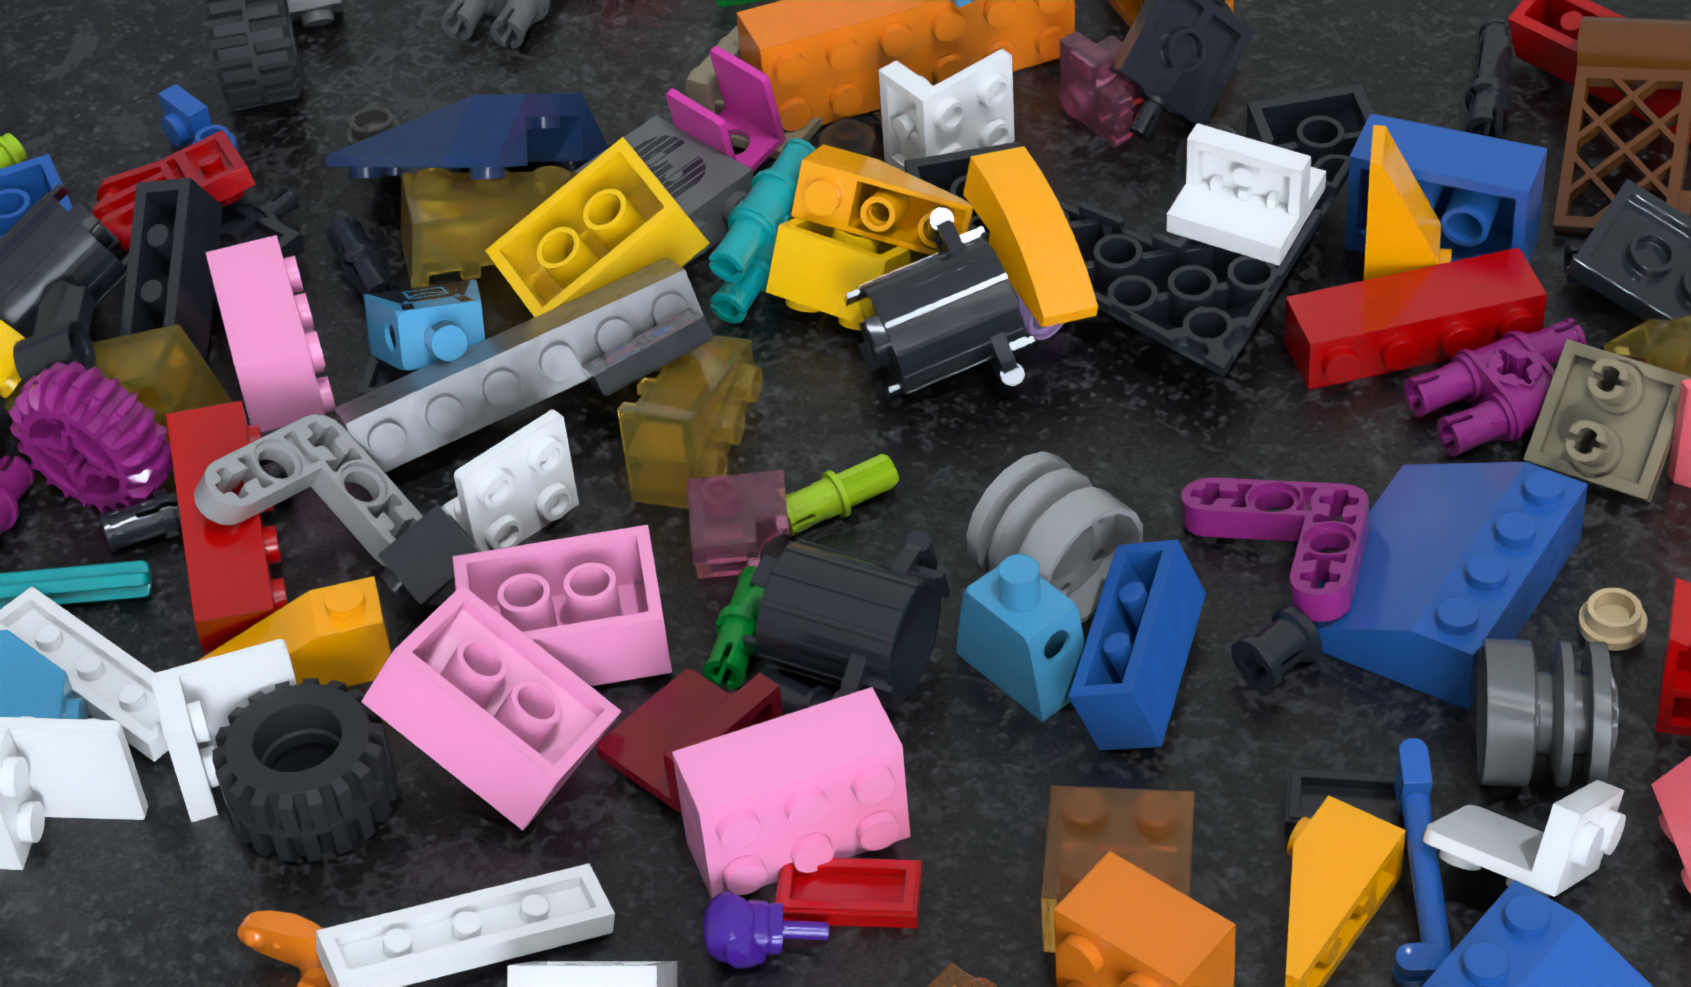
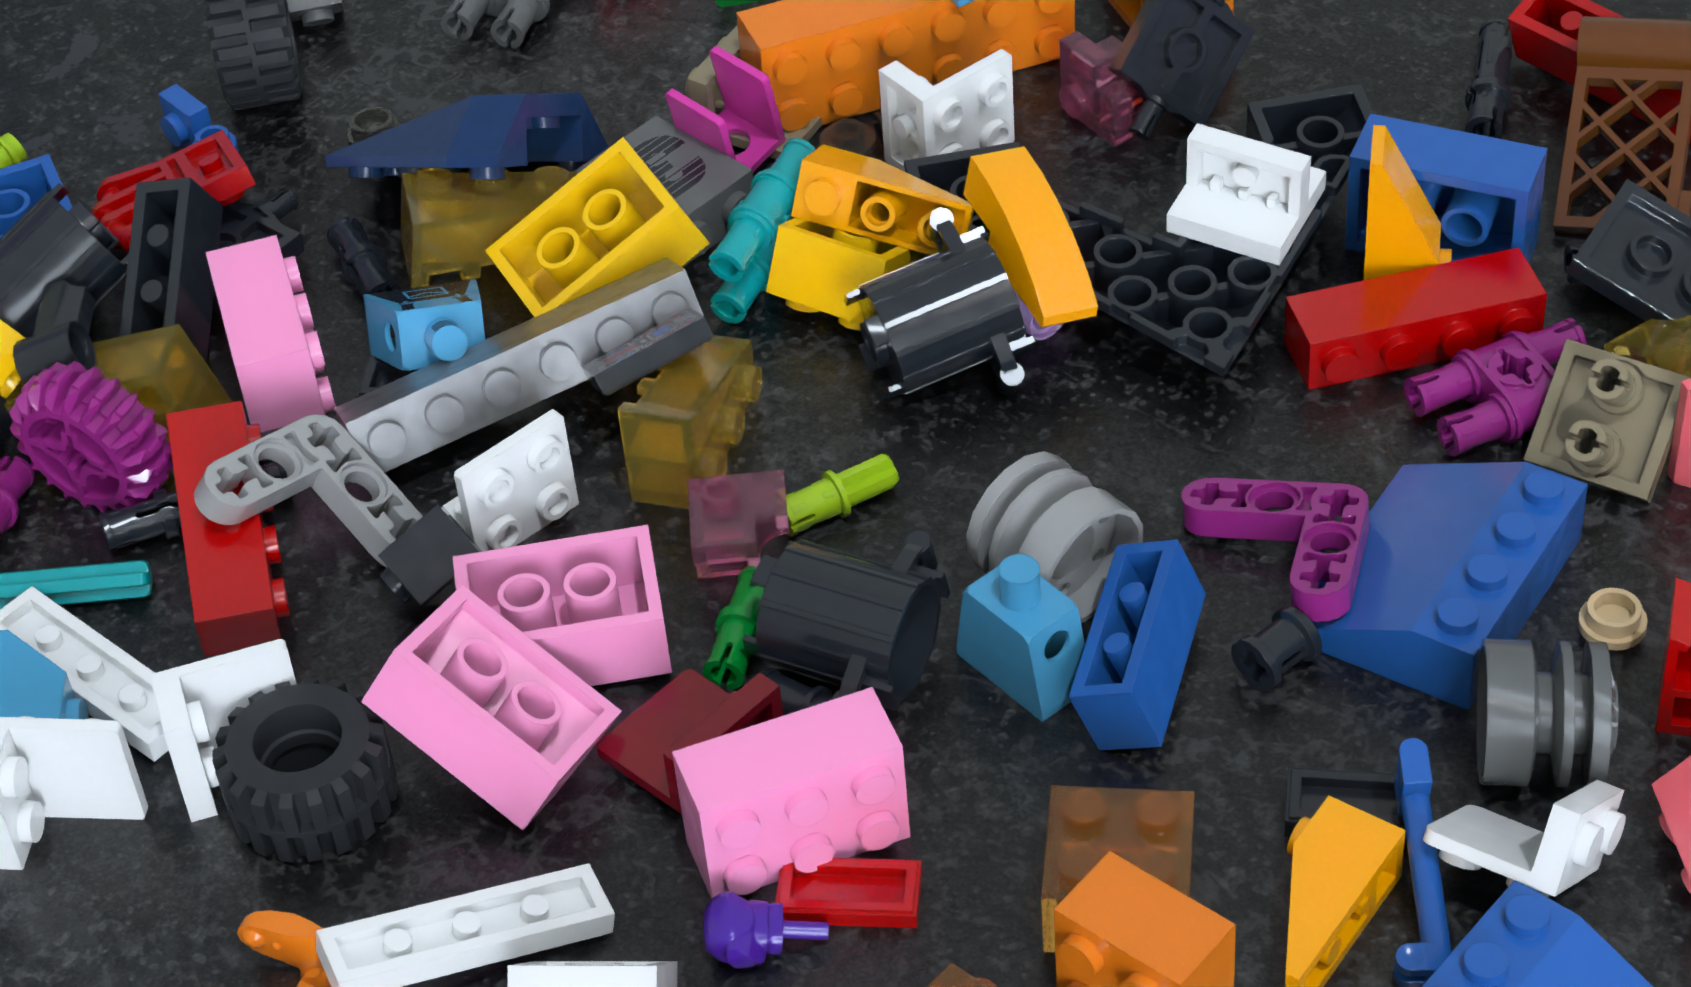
(327, 632): light orange slope -> none

